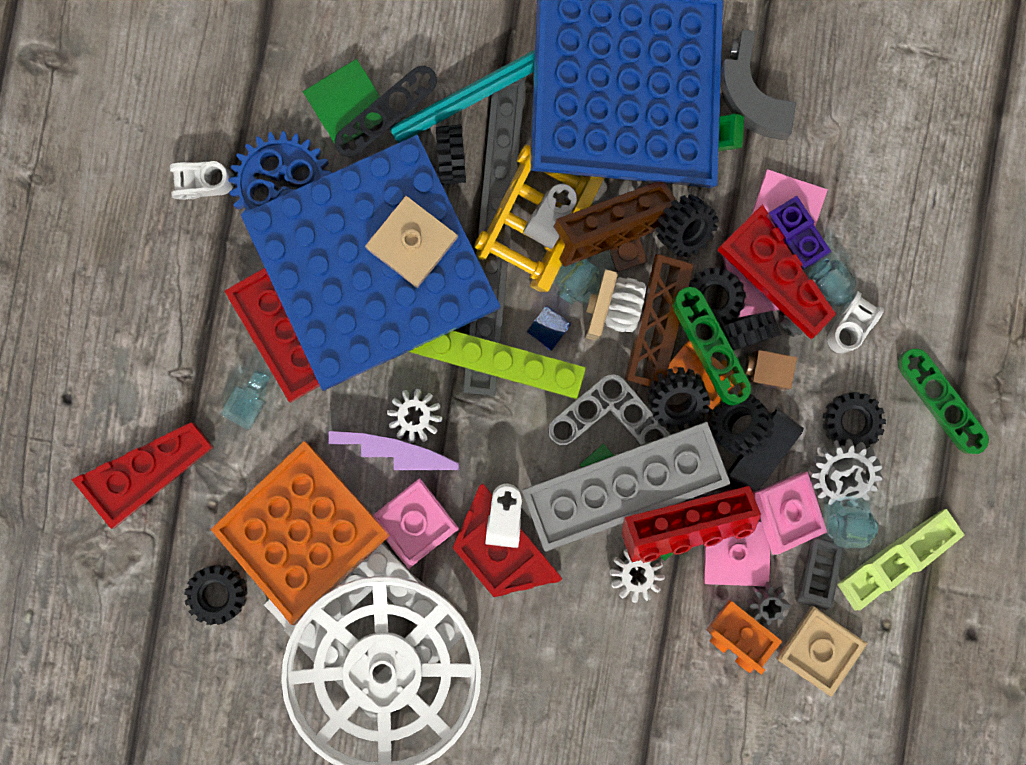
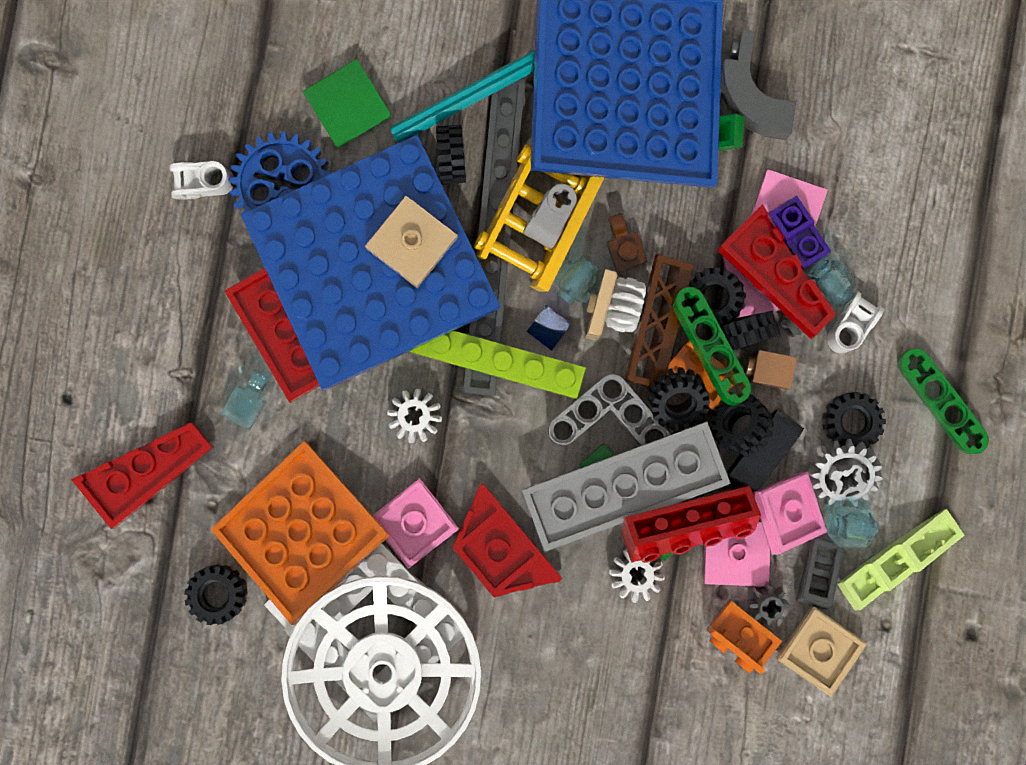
(383, 108): black beam -> none
(405, 454): lavender slope -> none
(504, 522): white piece -> none
(612, 222): reddish brown fence -> none
(687, 226): black tyre -> none

